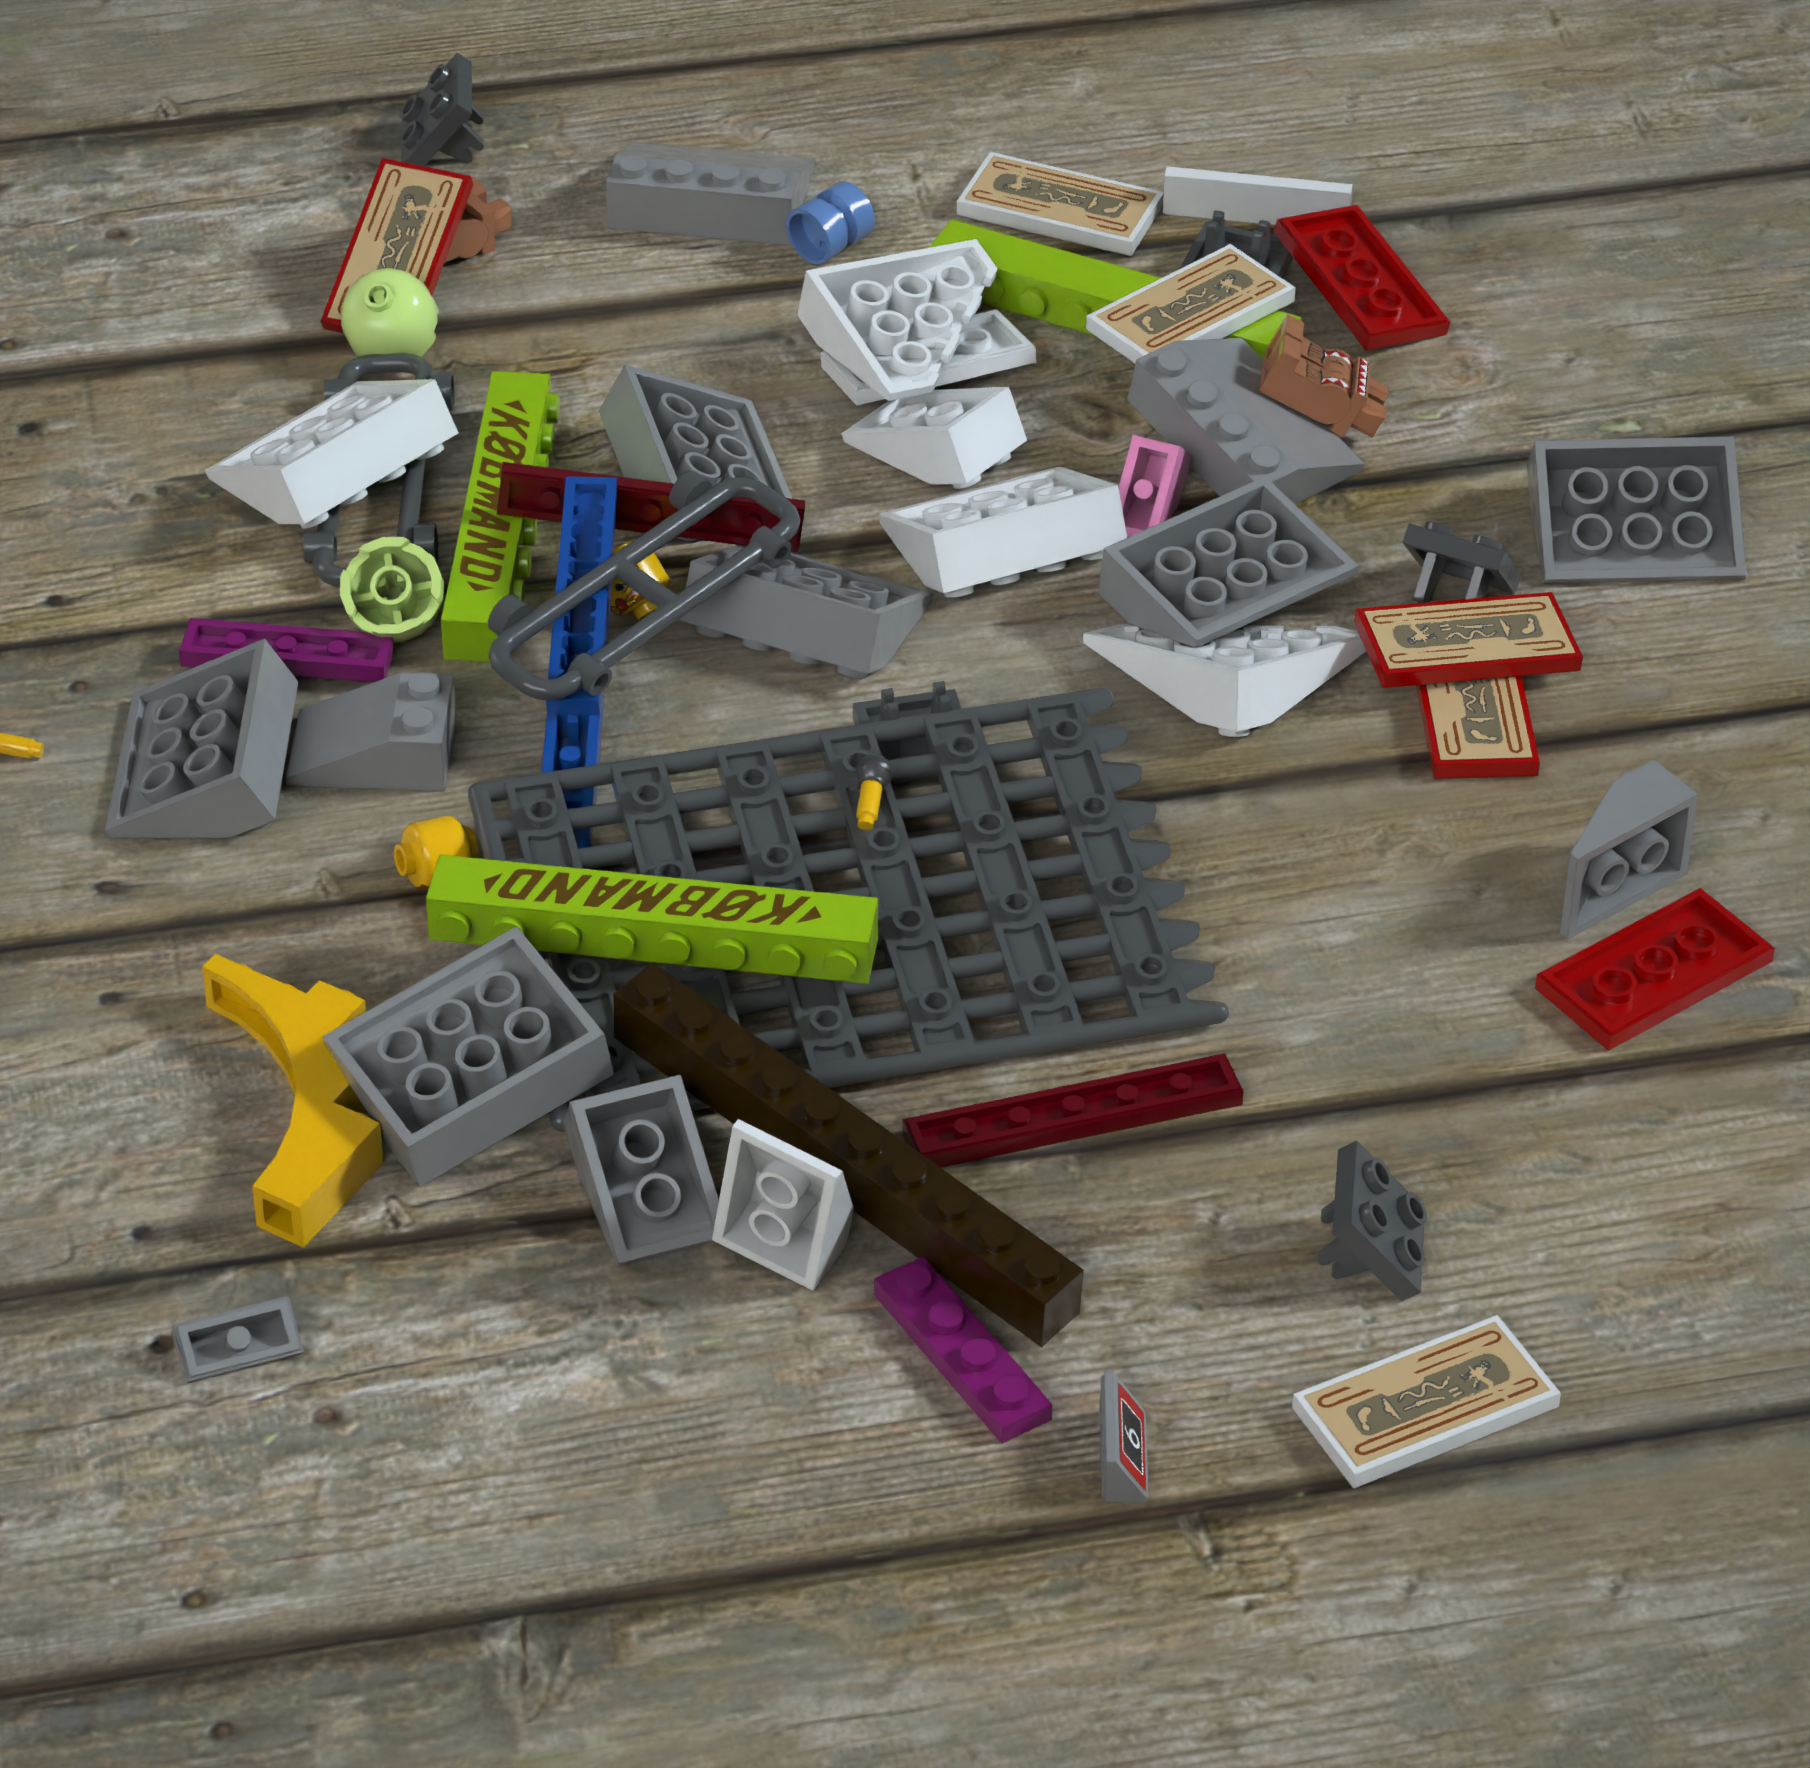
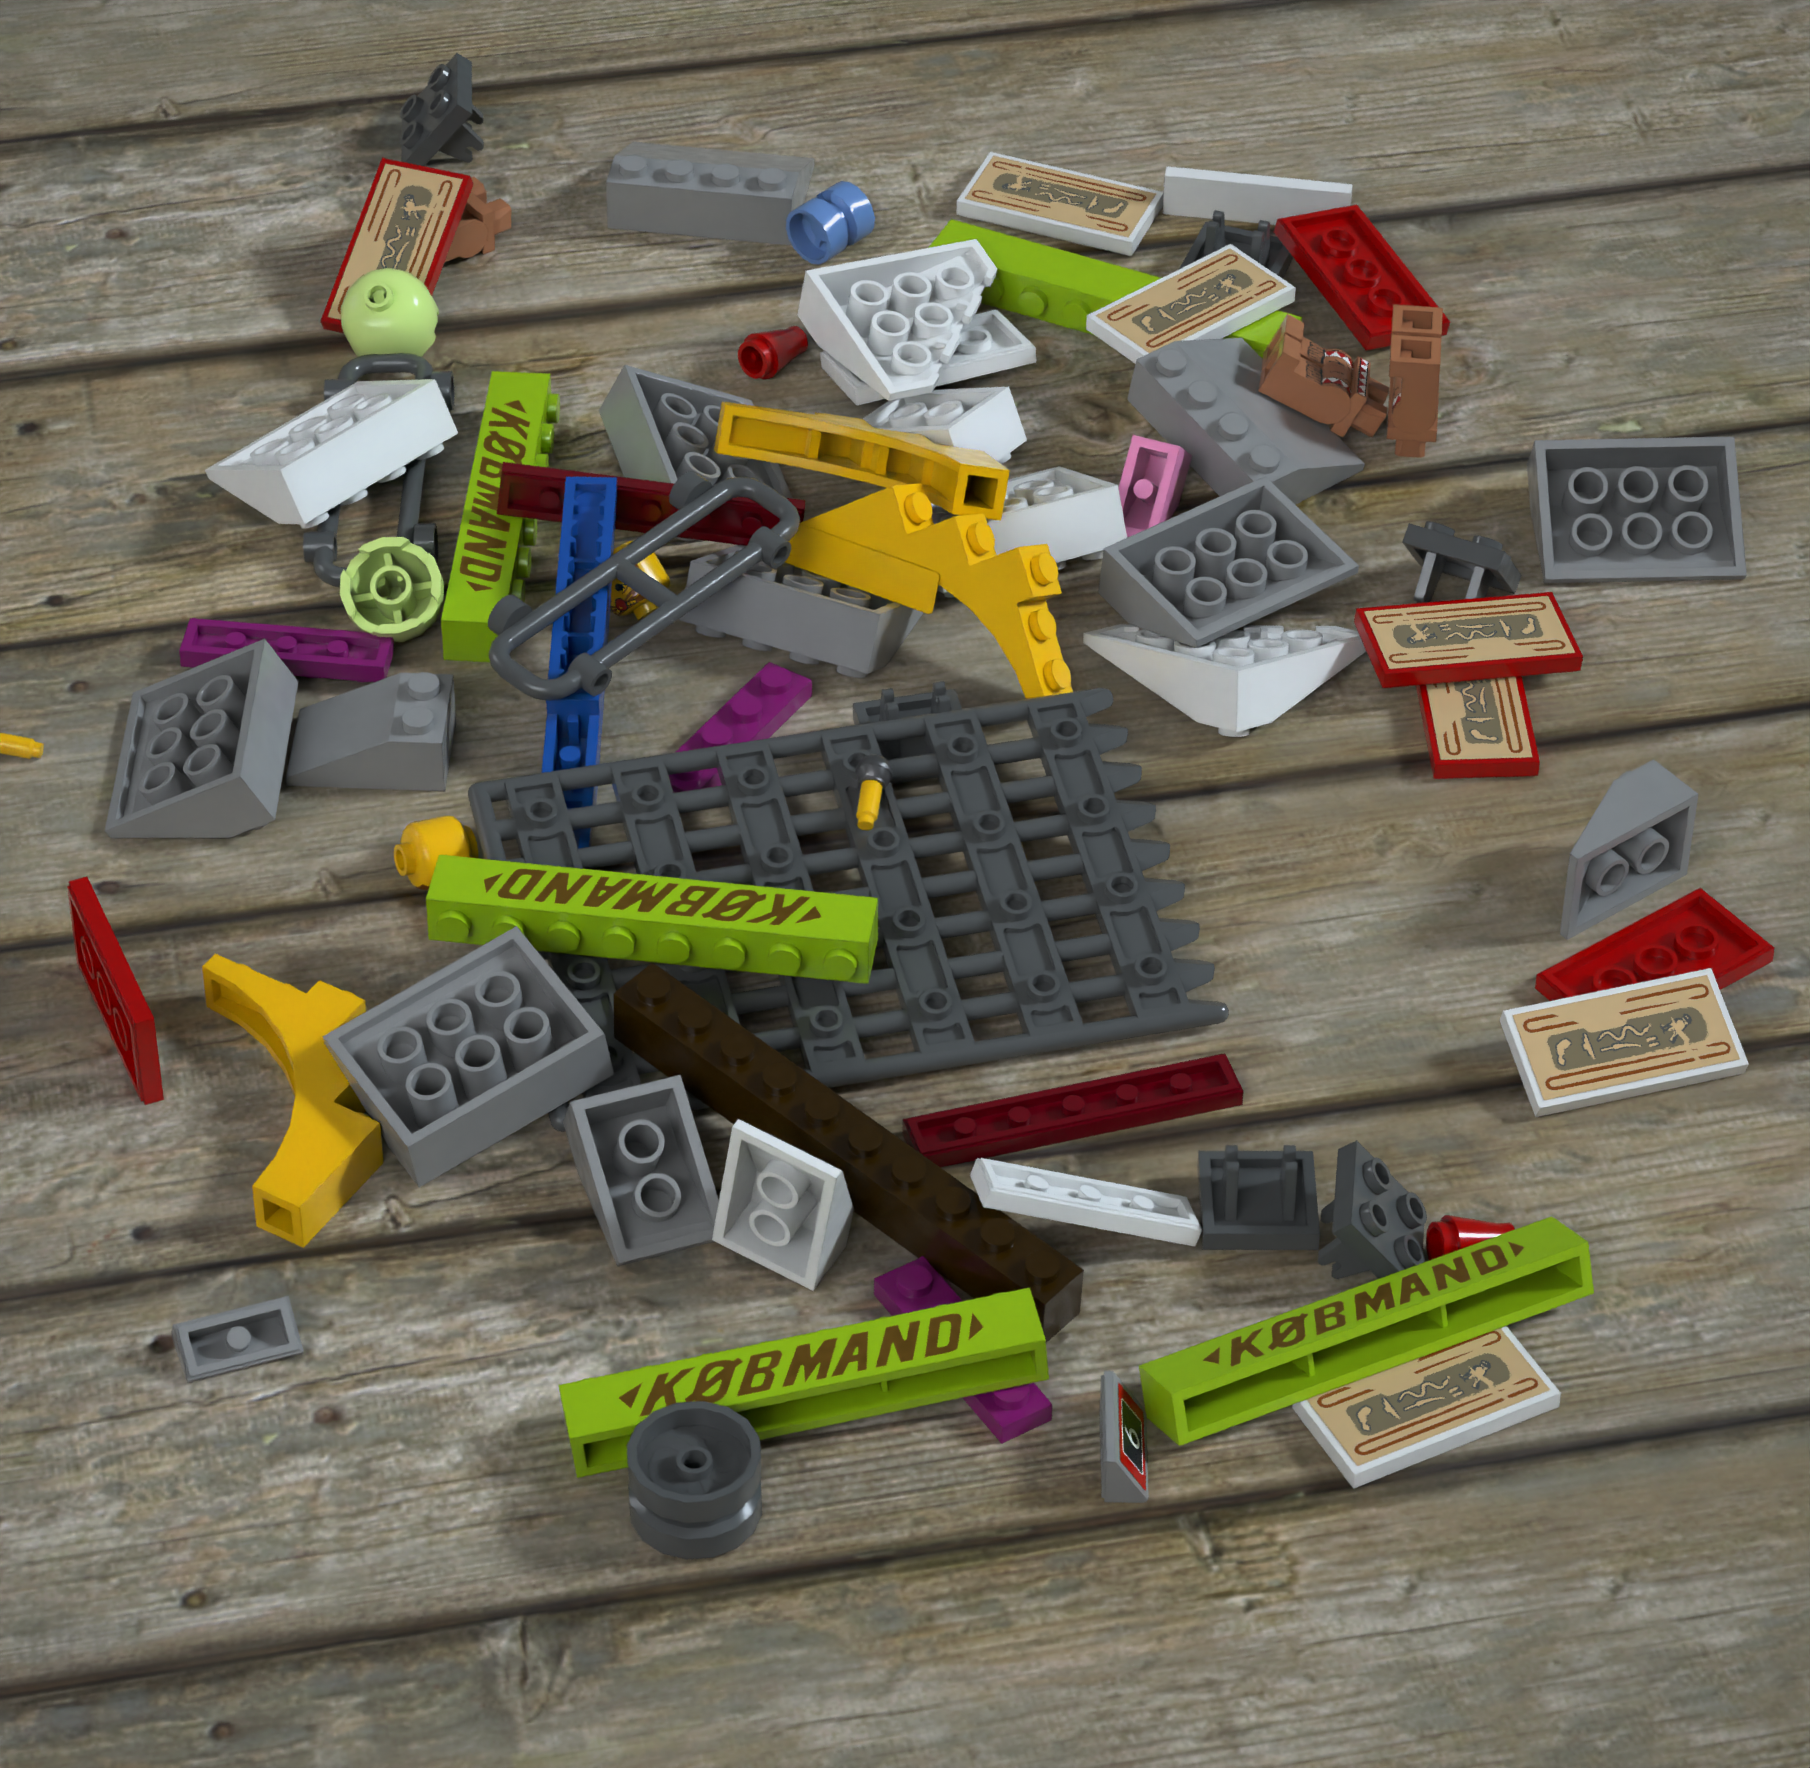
(115, 991): none -> red tile
(694, 1480): none -> dark grey wheel
(748, 716): none -> magenta plate
(769, 352): none -> red cone
(820, 1375): none -> lime brick
(849, 447): none -> yellow arch
(864, 568): none -> yellow sticker
(1001, 589): none -> yellow arch
(1085, 1201): none -> white tile
(1258, 1199): none -> dark grey plate
(1365, 1330): none -> lime brick
(1414, 378): none -> nougat hips
(1458, 1232): none -> red cone
(1623, 1042): none -> tile

